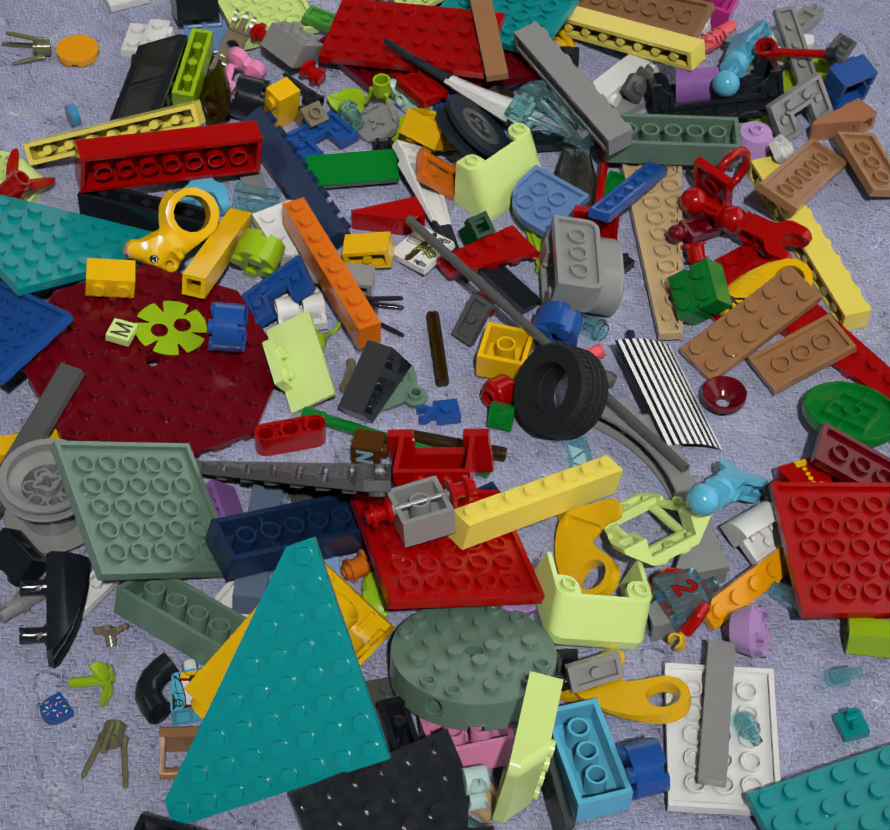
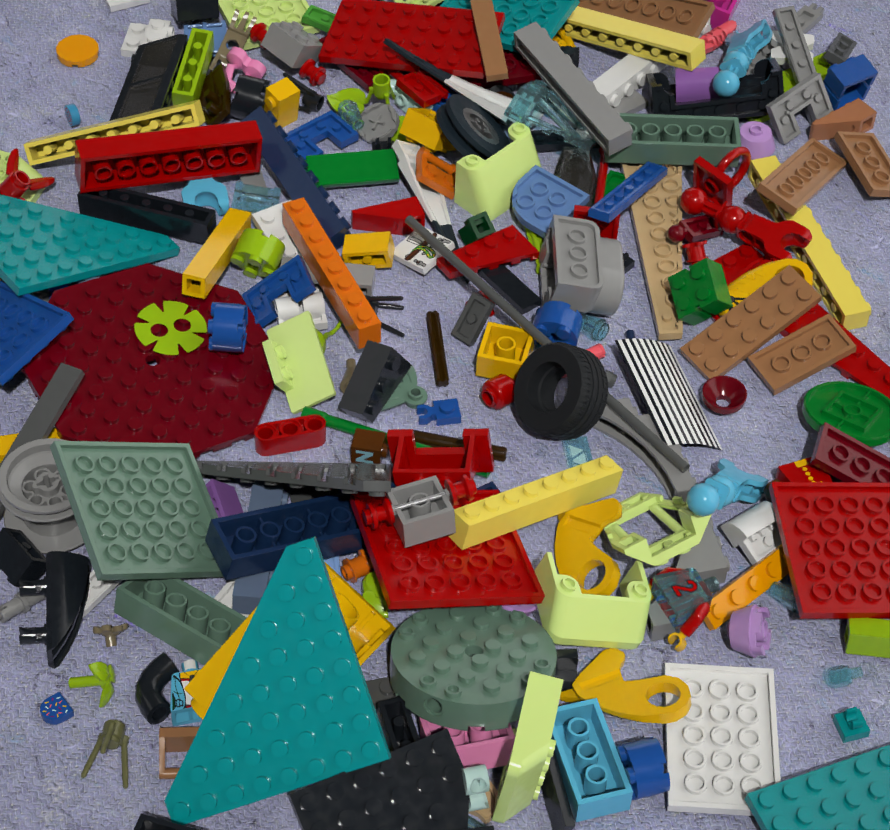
(40, 47): olive plant -> none
(110, 278): yellow brick -> none
(121, 332): yellowish green tile -> none
(170, 242): yellow animal -> none
(312, 115): dark tan bracket -> none
(501, 416): green plate -> none
(594, 671): light grey tile -> none
(635, 85): dark grey plate -> none
(716, 713): light grey tile -> none
(748, 727): clear light blue cylinder -> none
(768, 44): red piece -> none
(781, 148): white tile -> none

